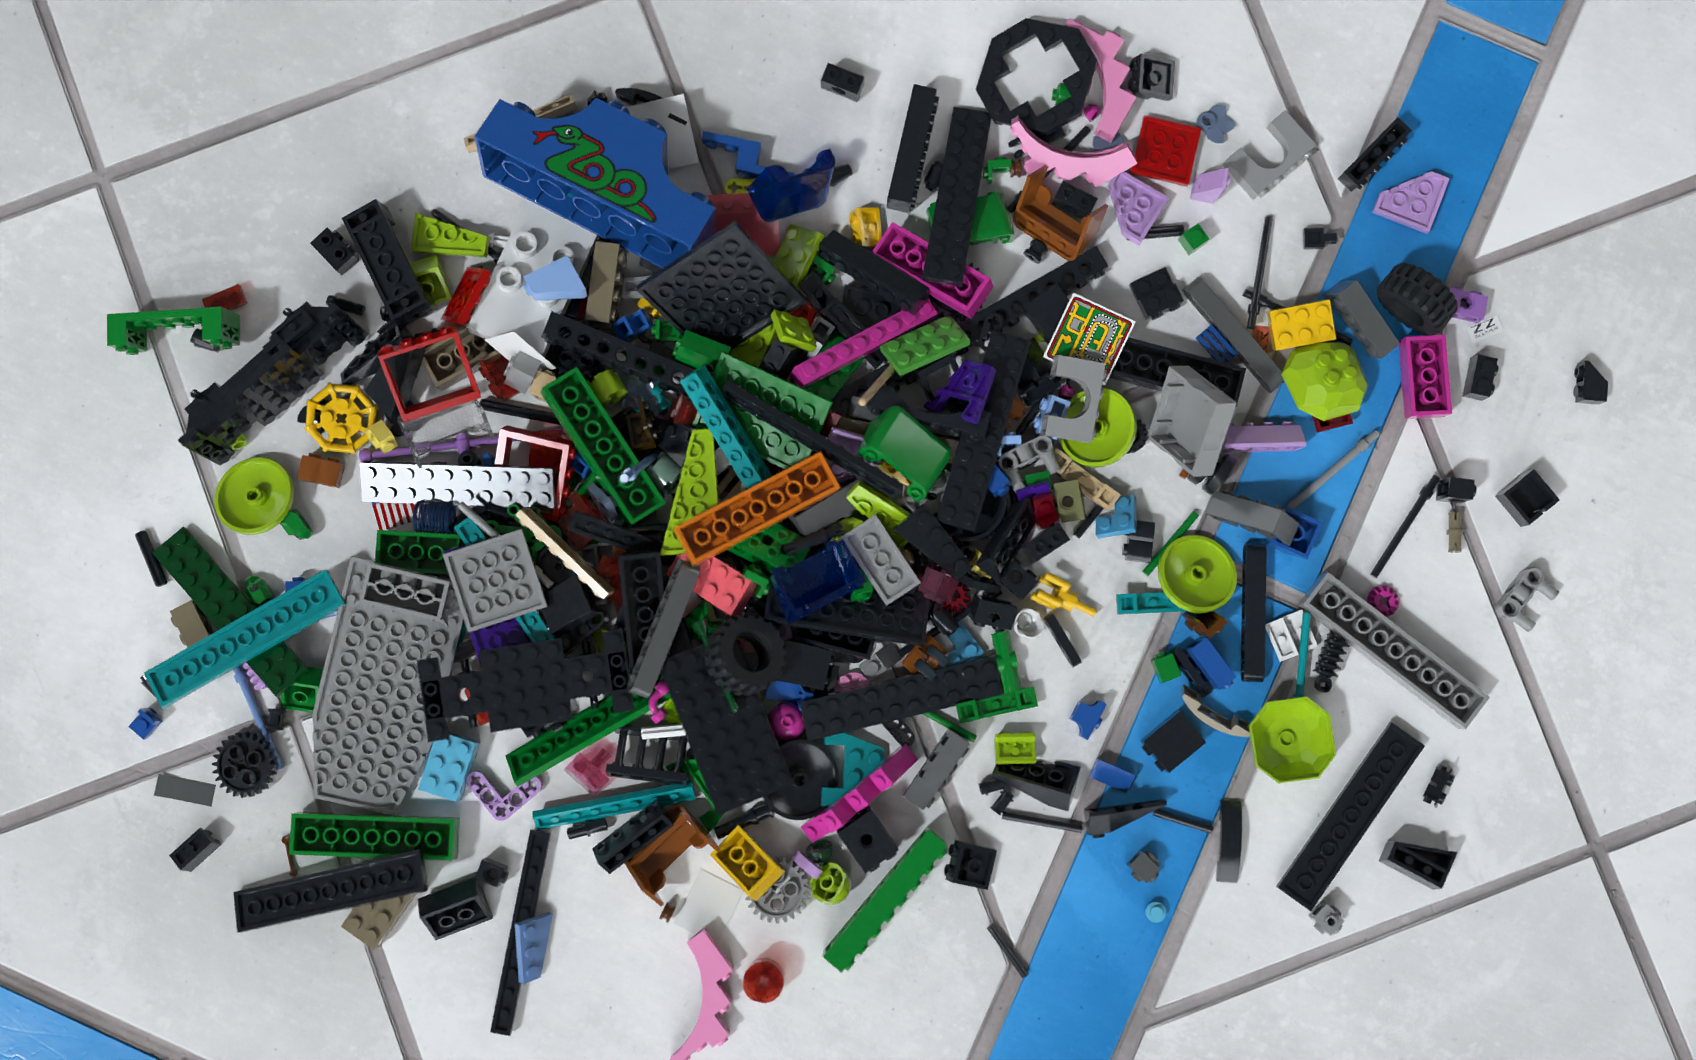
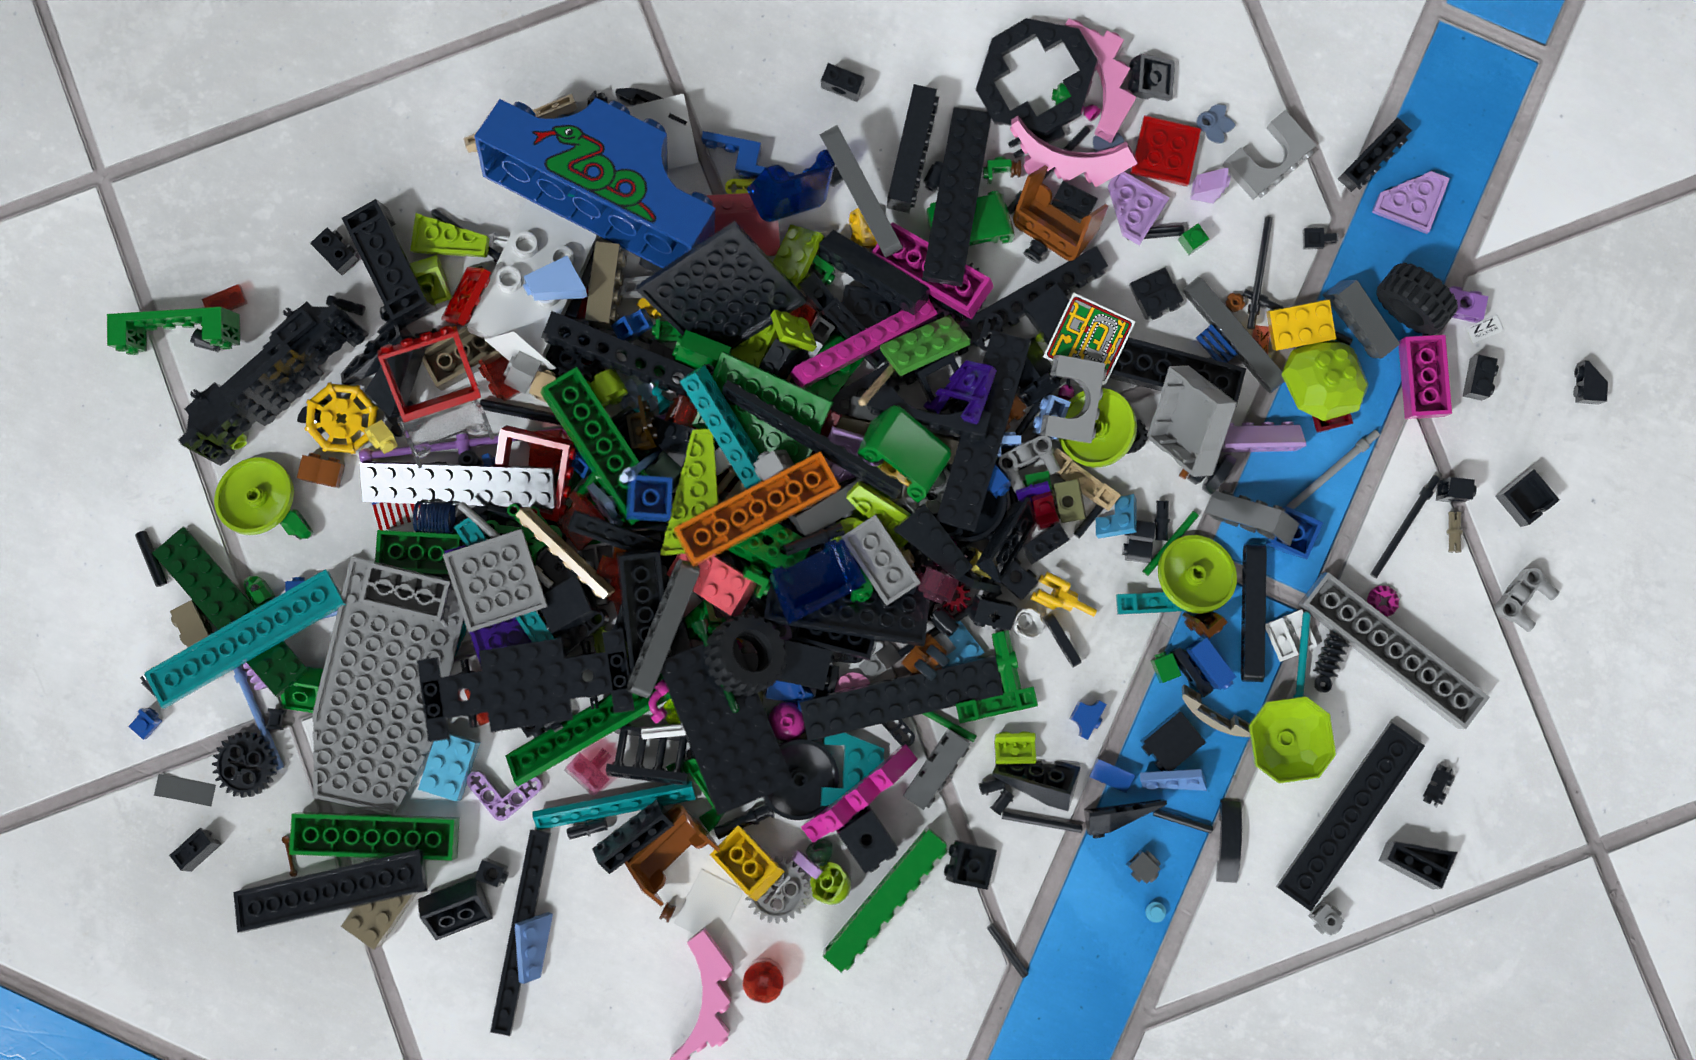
(649, 498): none -> blue brick
(772, 463): none -> light grey brick
(861, 191): none -> dark grey beam
(1162, 520): none -> black pin
(1174, 780): none -> medium blue wing
(1230, 302): none -> dark orange plate

